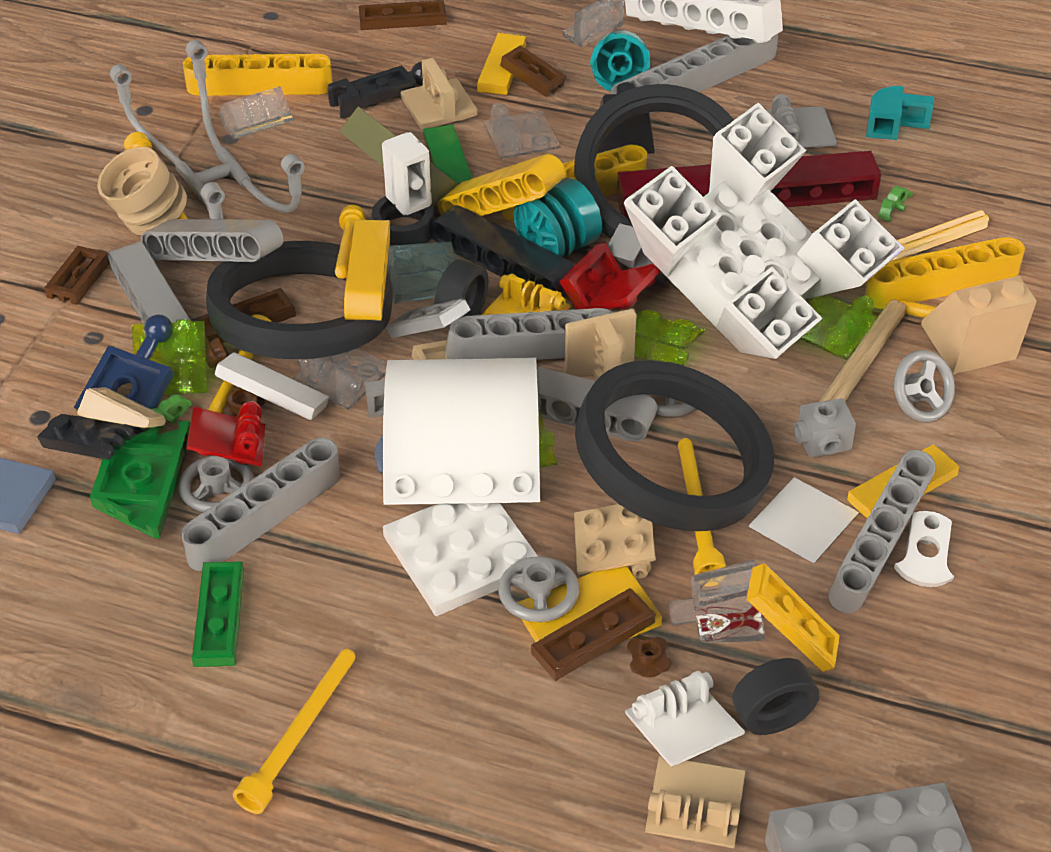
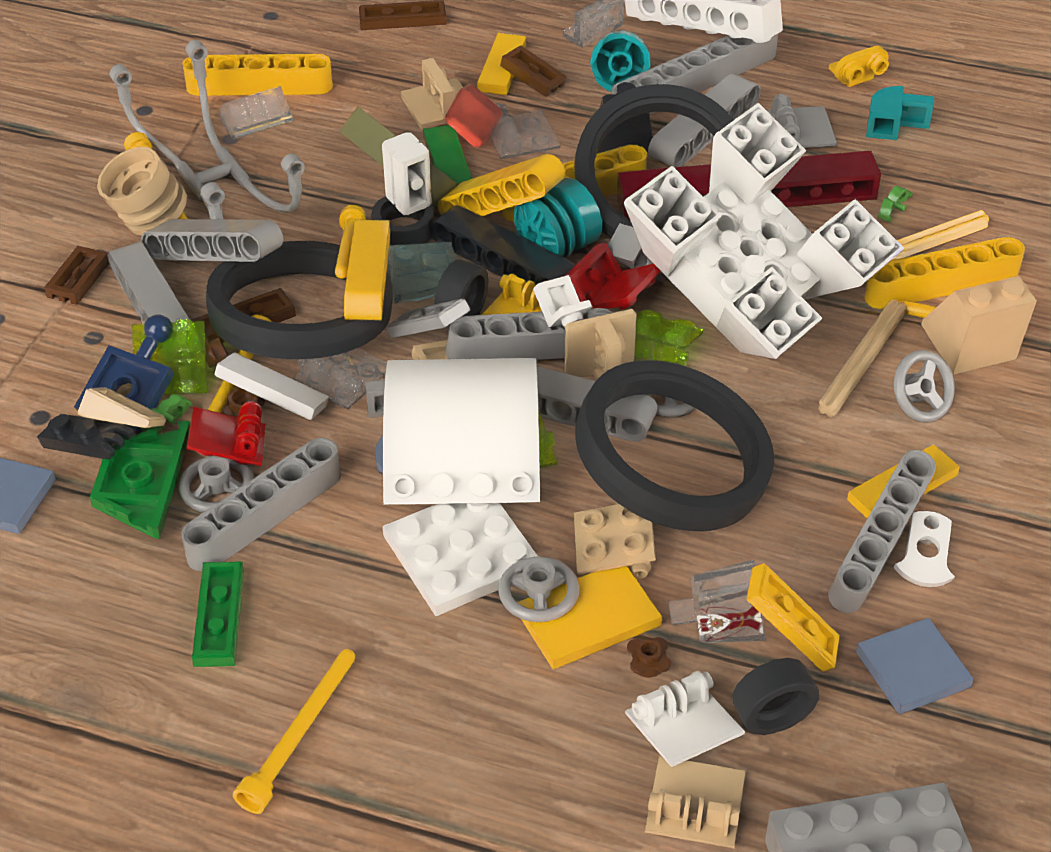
(373, 88): black plate -> none
(473, 115): none -> clear red piece
(560, 301): none -> white bracket
(592, 634): reddish brown tile -> none
(686, 138): none -> light grey beam
(707, 557): yellow piece -> none
(803, 519): white sticker -> none
(825, 427): light grey brick -> none
(841, 324): clear neon green hinge -> none
(860, 66): none -> yellow bracket
(914, 665): none -> sand blue tile

